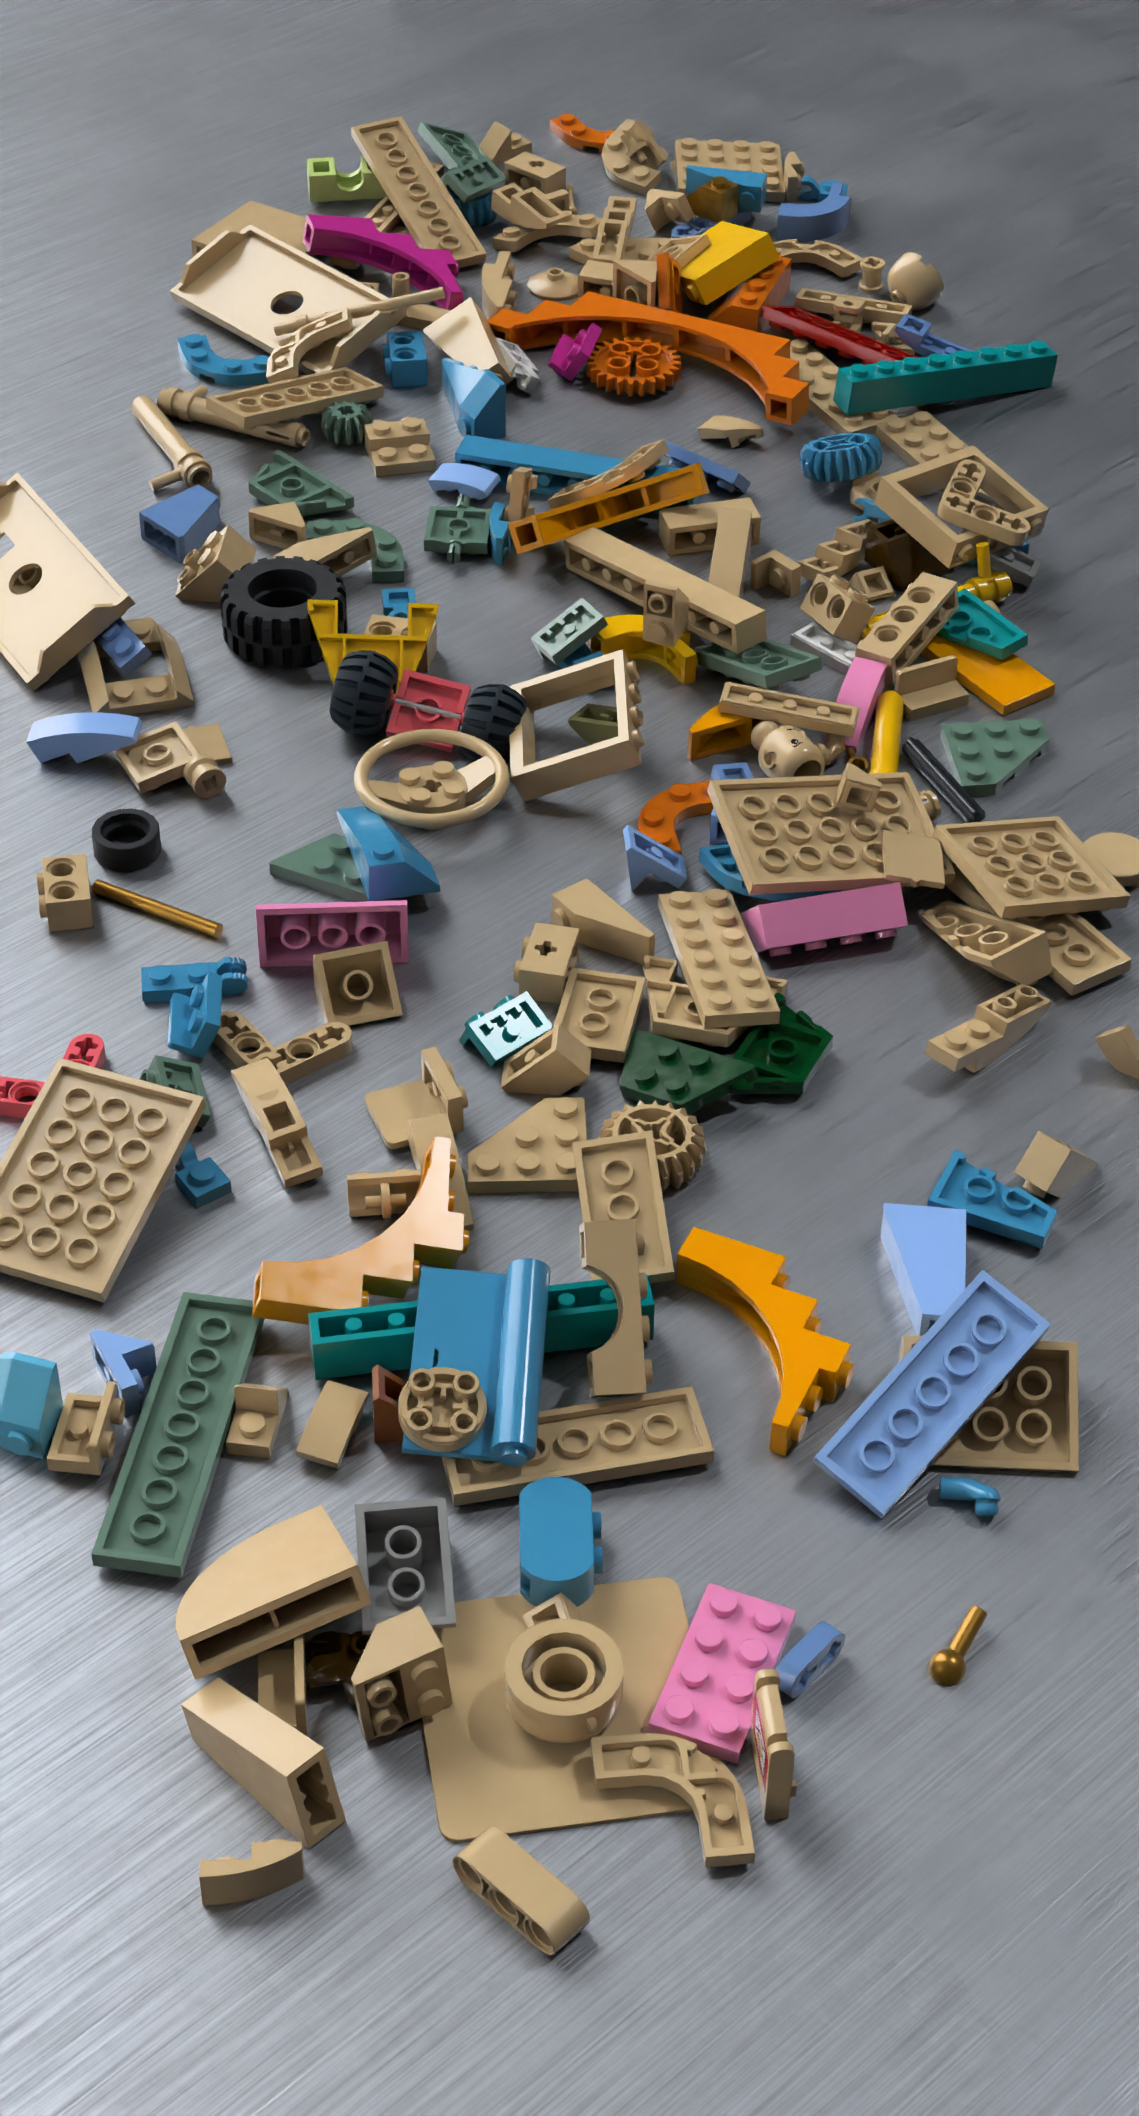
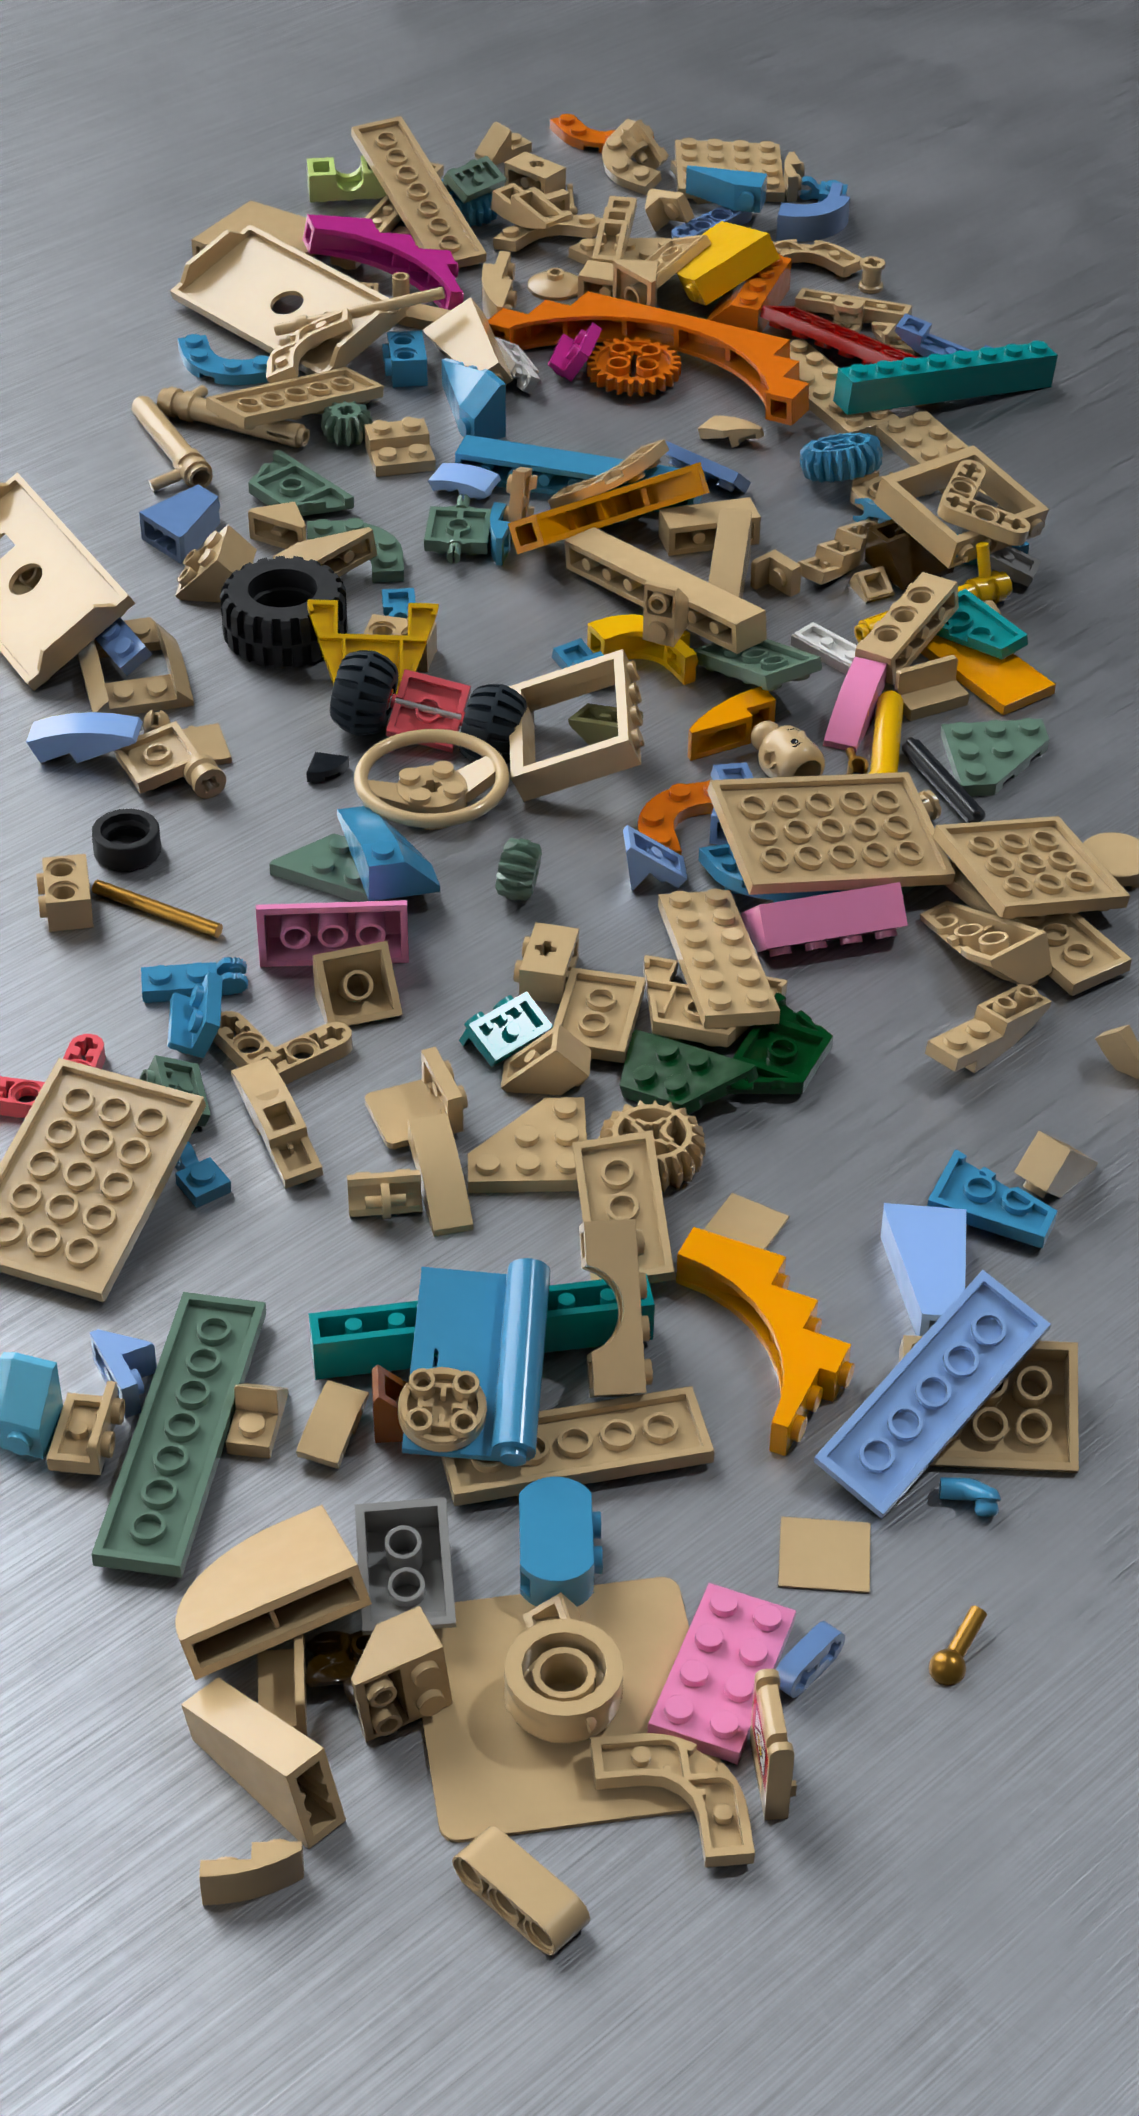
(155, 720): none -> tan hinge
(326, 765): none -> black tile
(382, 1266): light orange arch -> none
(450, 145): sand green plate -> none
(518, 869): none -> sand green gear
(568, 631): sand green bracket -> none
(601, 922): tan slope -> none
(669, 283): orange plate -> none
(715, 200): pearl gold slope -> none
(747, 1222): none -> tan window
(789, 709): tan tile -> none
(824, 1554): none -> tan piece
(833, 748): tan arm -> none
(838, 607): tan brick -> none
(858, 789): tan slope -> none
(912, 859): tan piece -> none
(913, 282): tan cylinder -> none

